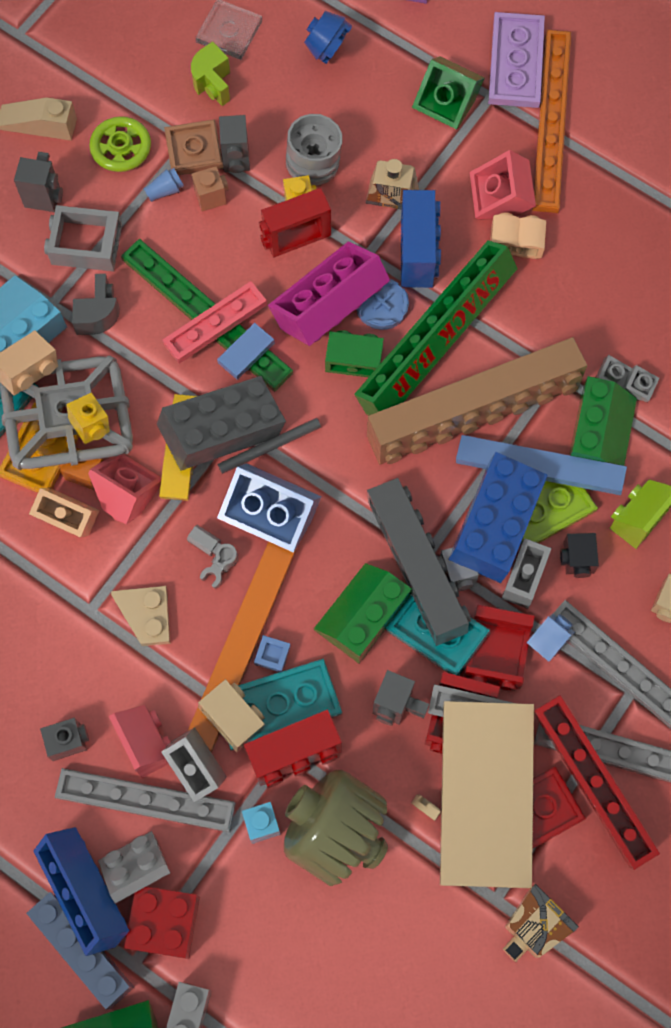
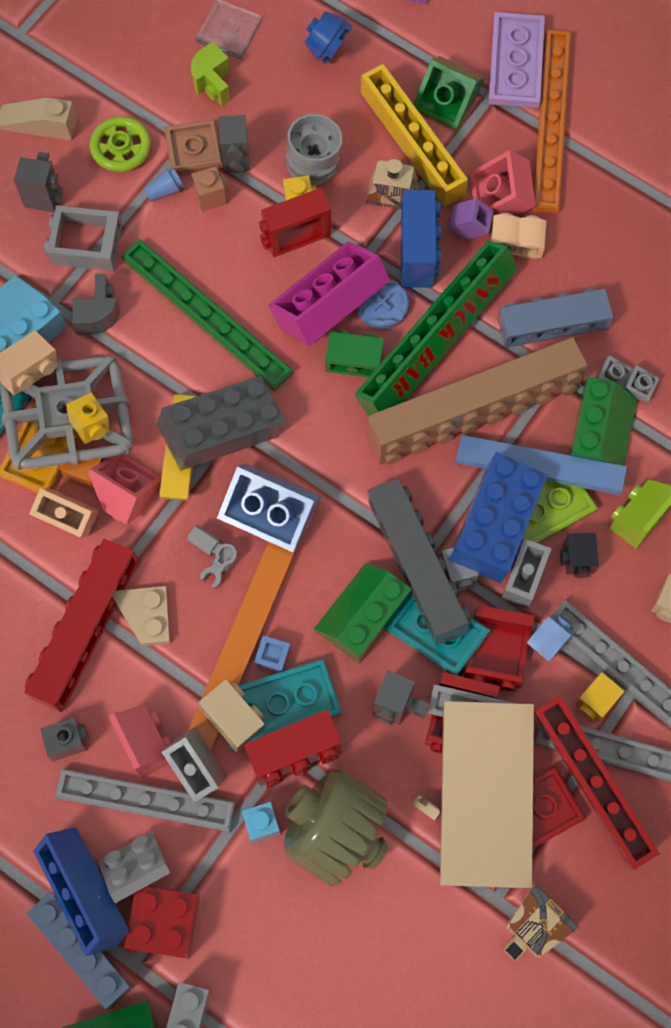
(81, 625): none -> red brick
(214, 322): coral plate -> none
(245, 351): medium blue tile -> none
(269, 445): dark grey bar -> none
(413, 135): none -> yellow brick
(470, 219): none -> medium lavender brick
(555, 317): none -> sand blue brick
(599, 698): none -> yellow brick

